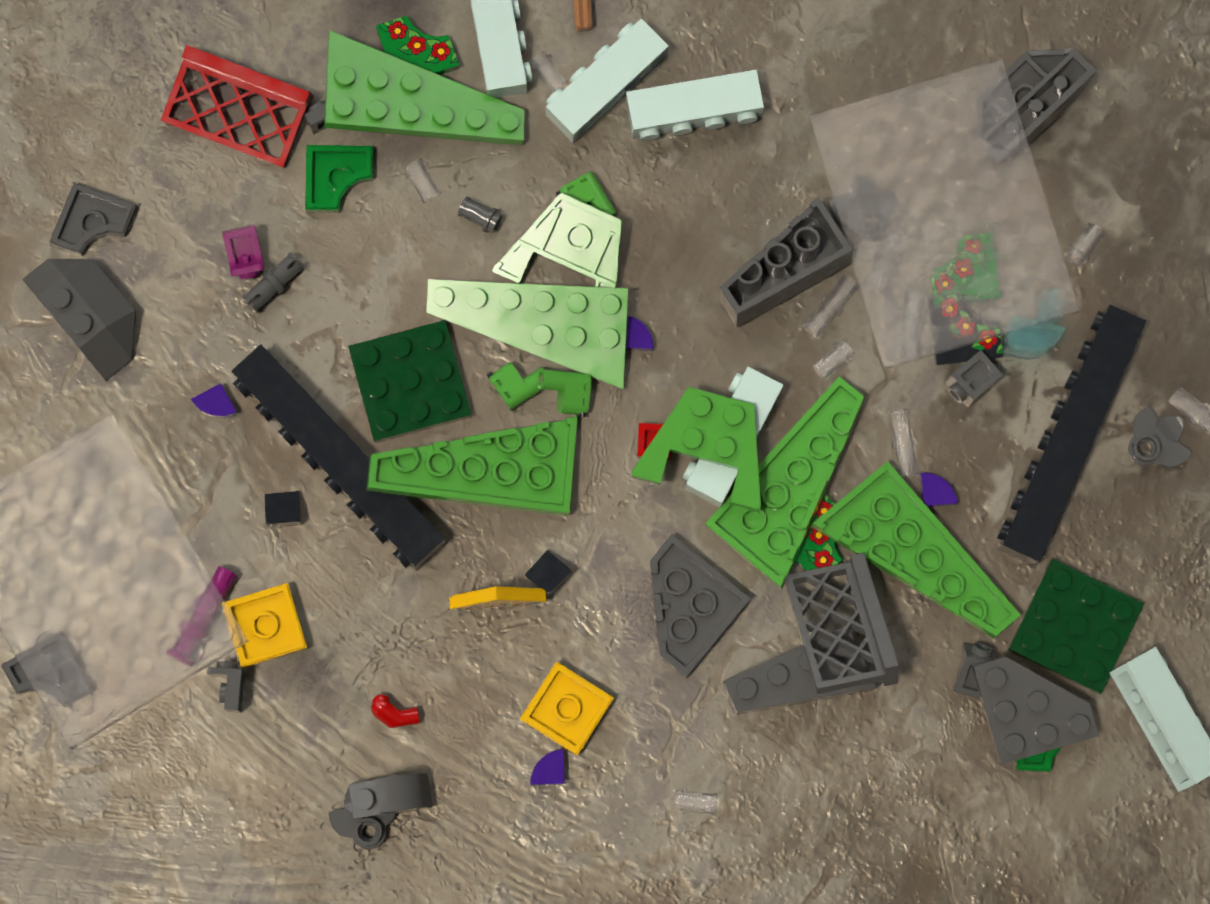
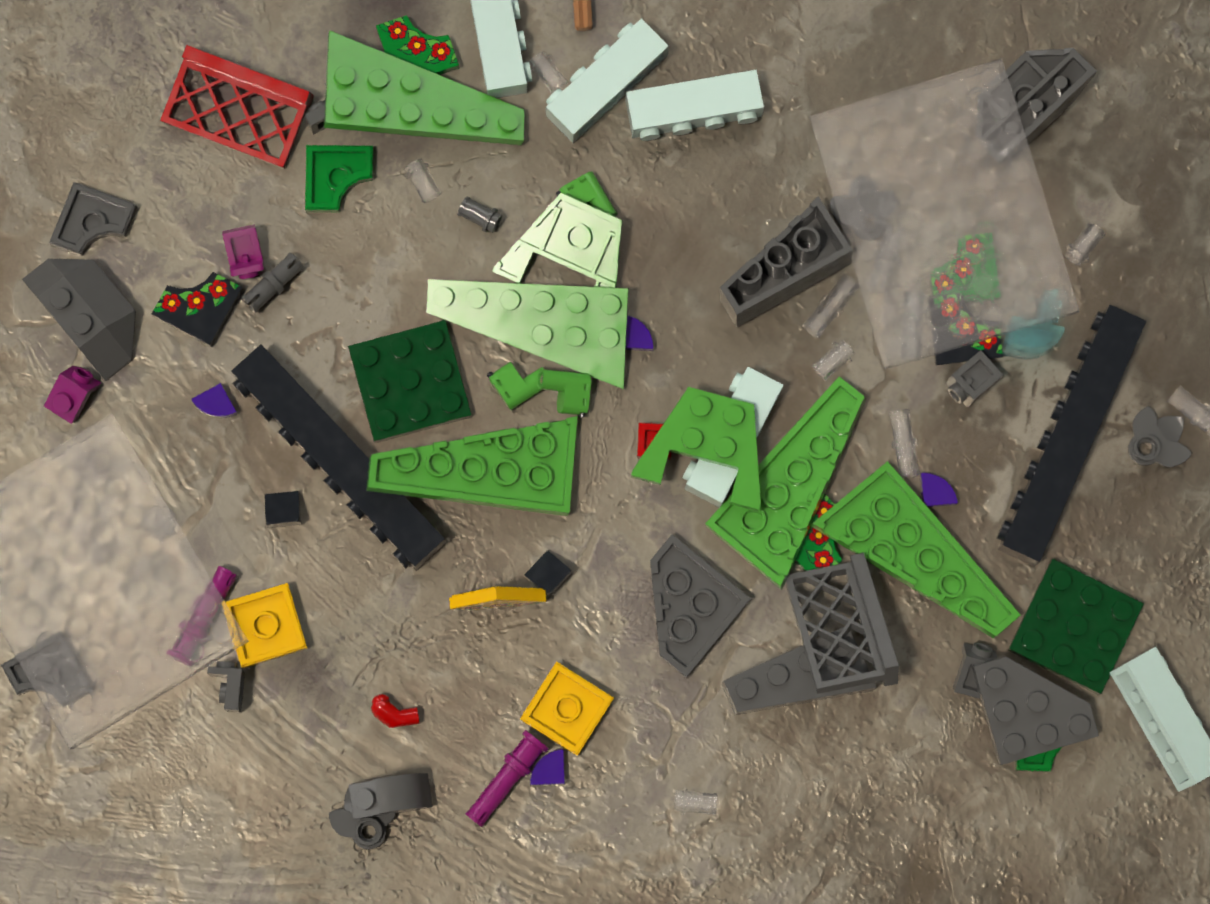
(71, 393): none -> magenta bracket
(199, 309): none -> black tile
(516, 765): none -> magenta pin

